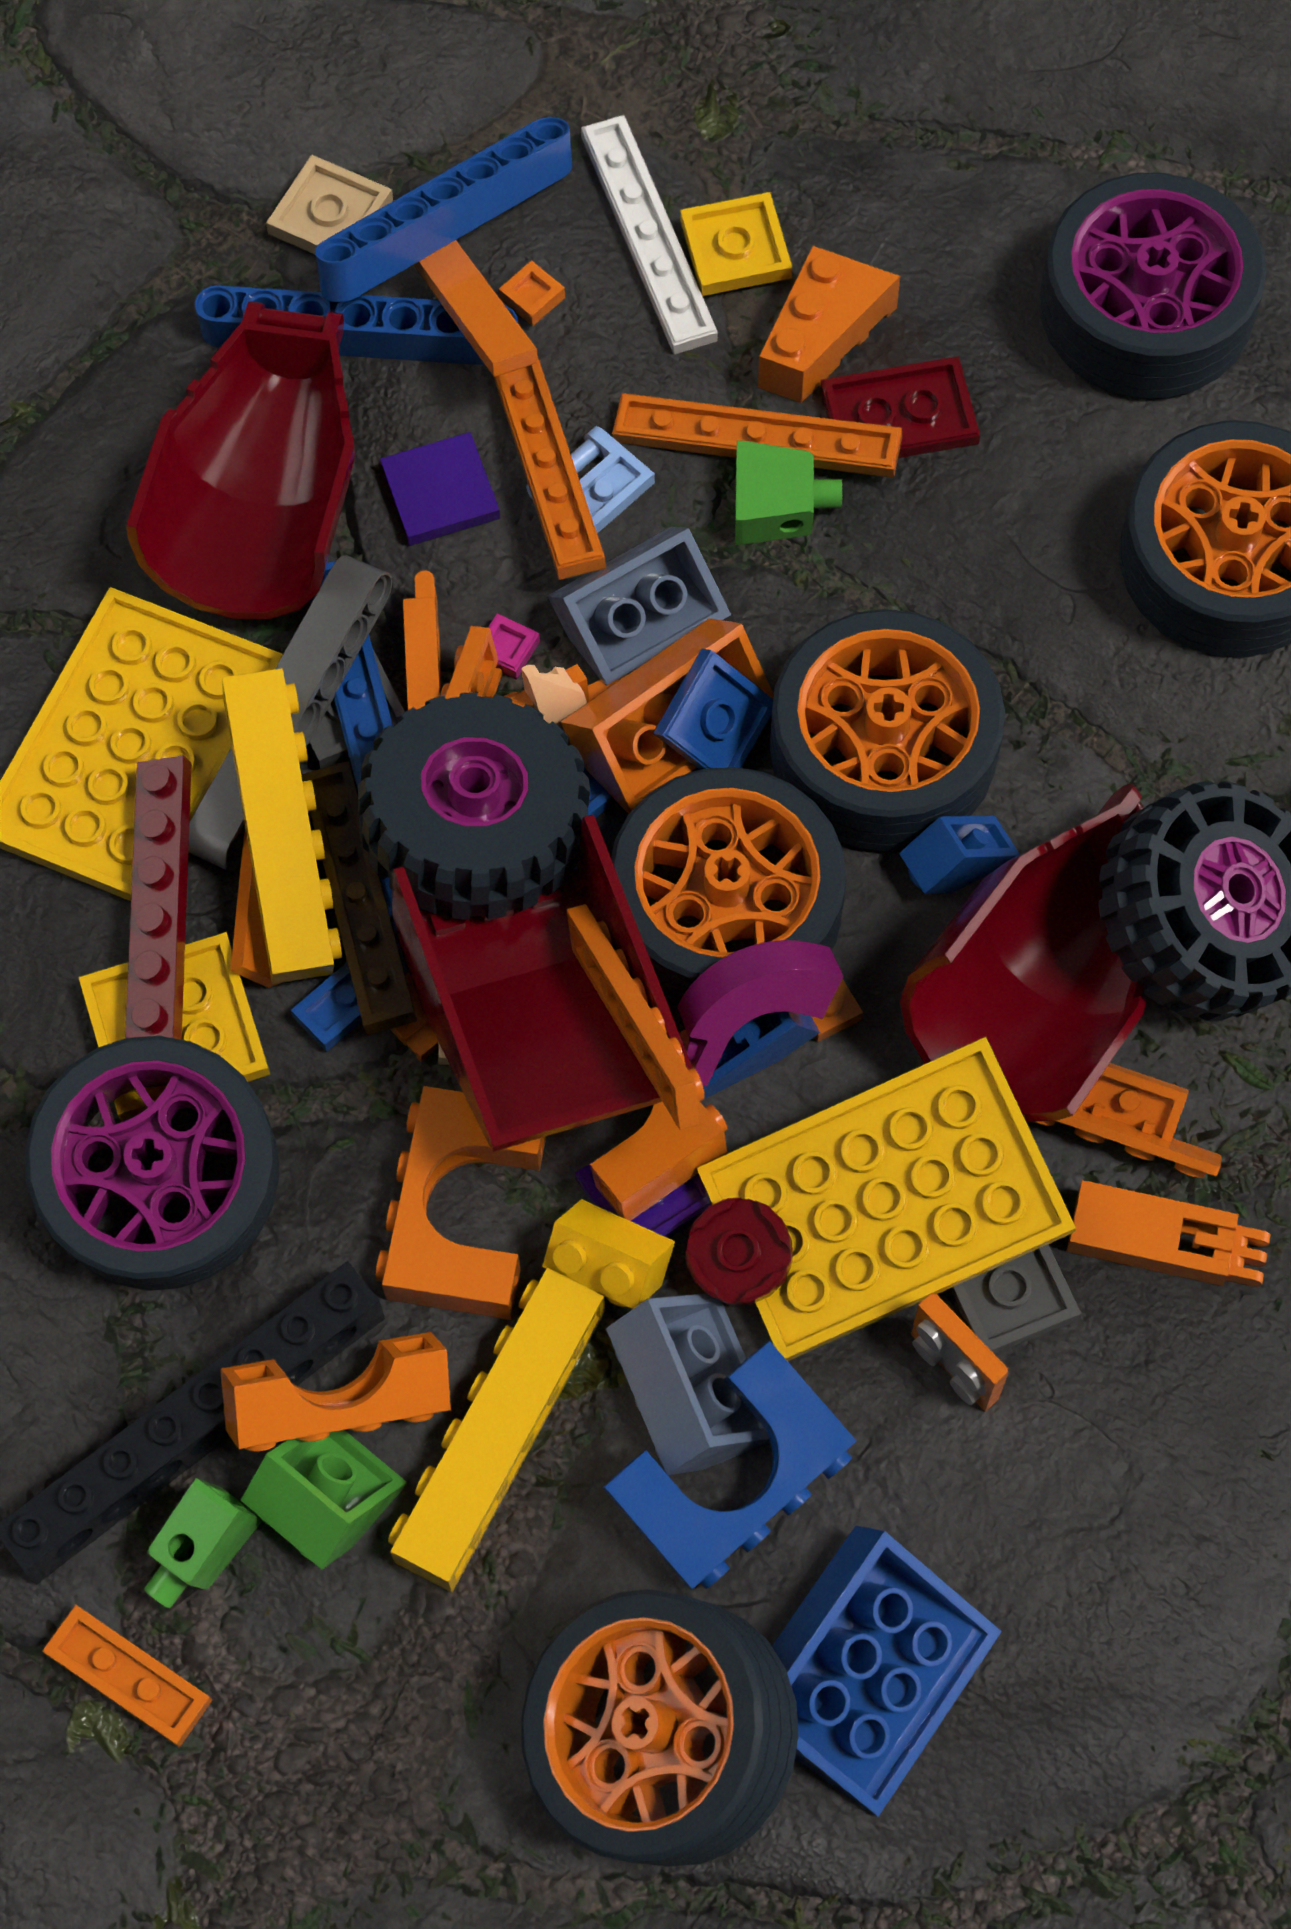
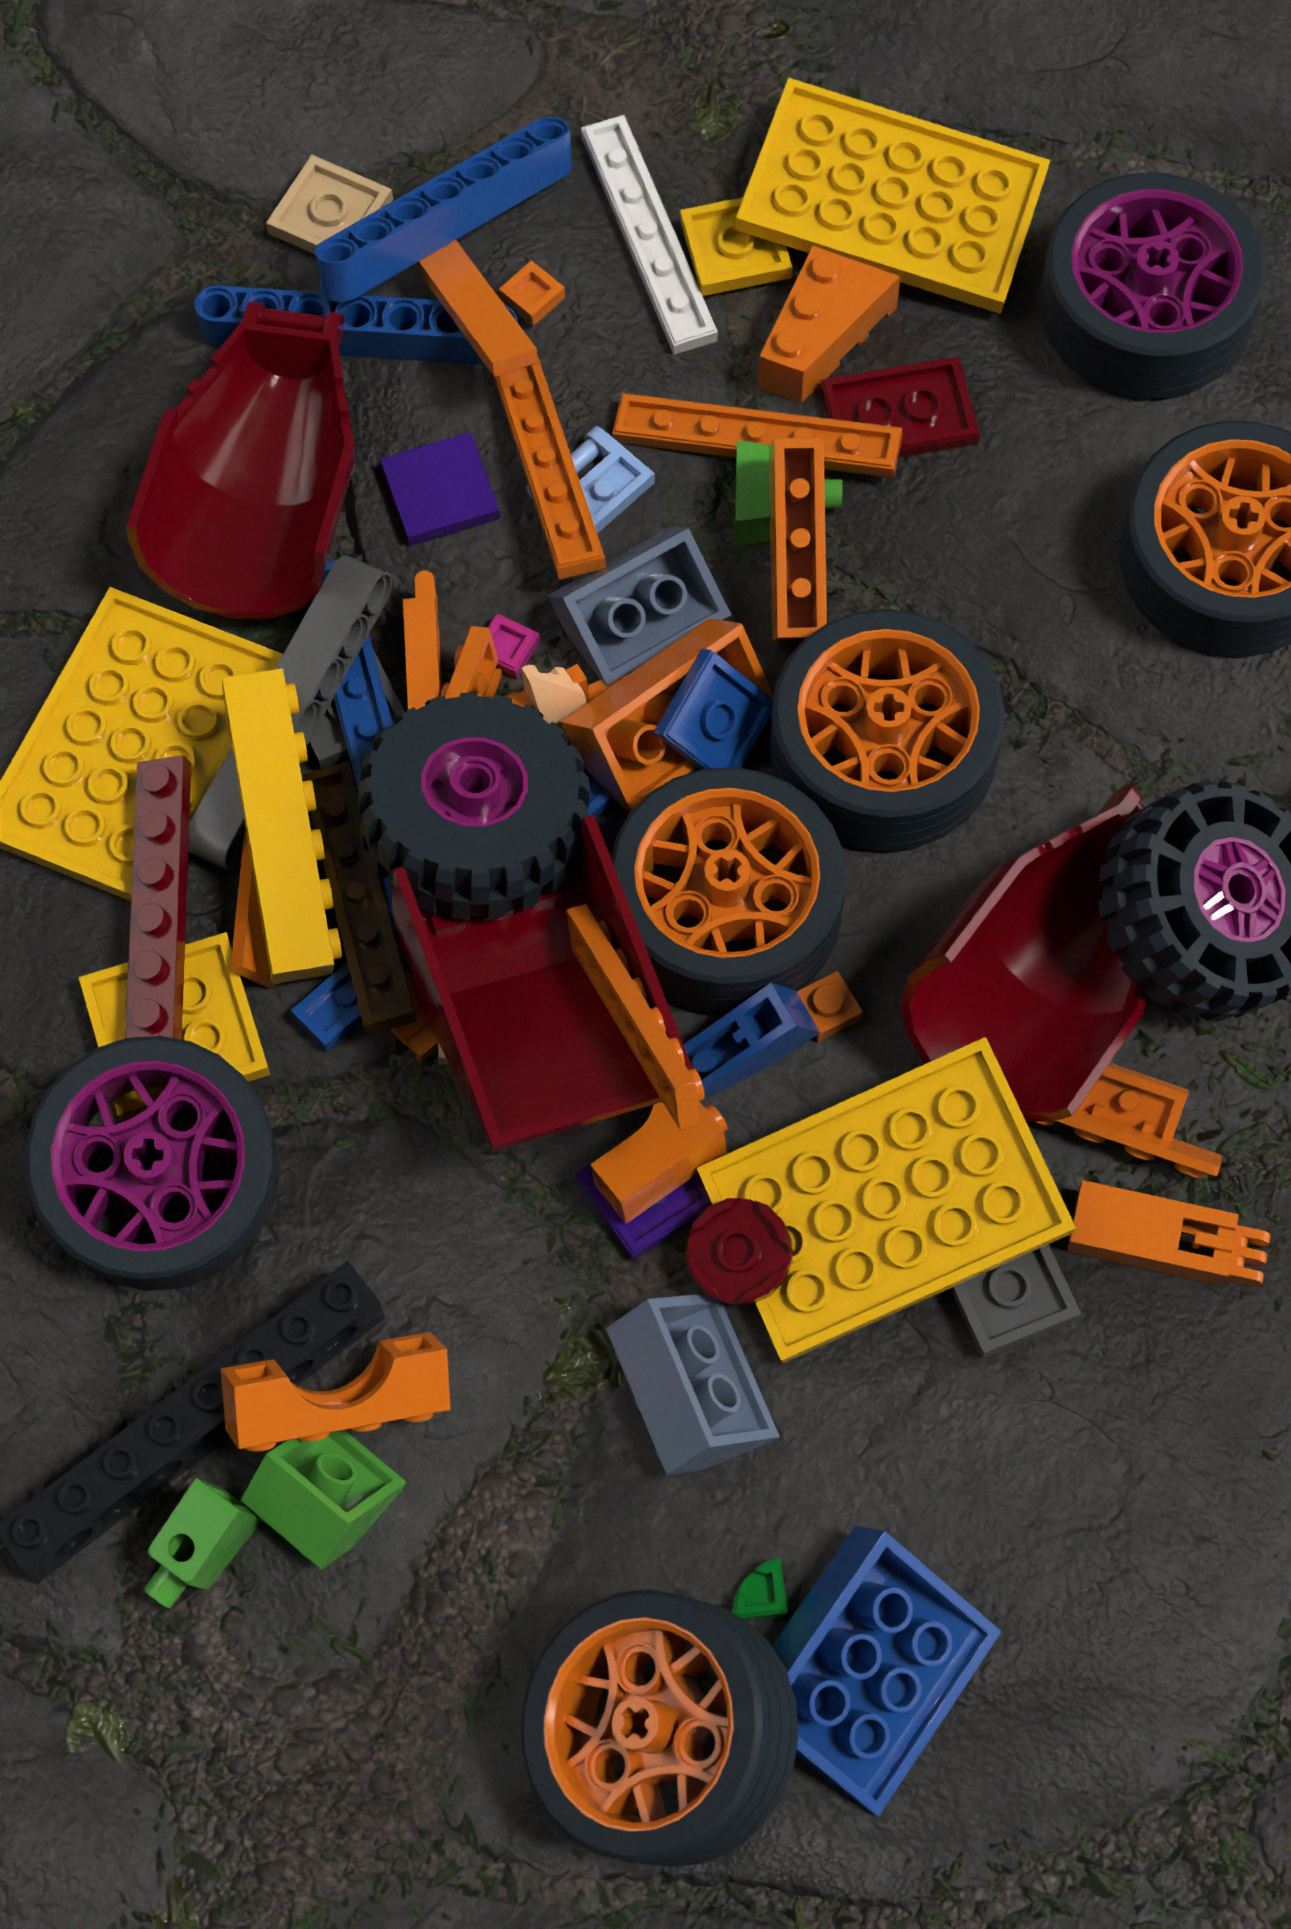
(127, 1675): orange plate -> none
(421, 1262): orange arch -> none
(497, 1430): yellow brick -> none
(608, 1254): yellow brick -> none
(749, 984): magenta arch -> none
(762, 1593): none -> green tile
(797, 538): none -> orange brick
(803, 1442): blue arch -> none
(893, 194): none -> yellow plate
(948, 1341): piece -> none
(957, 852): blue slope -> none

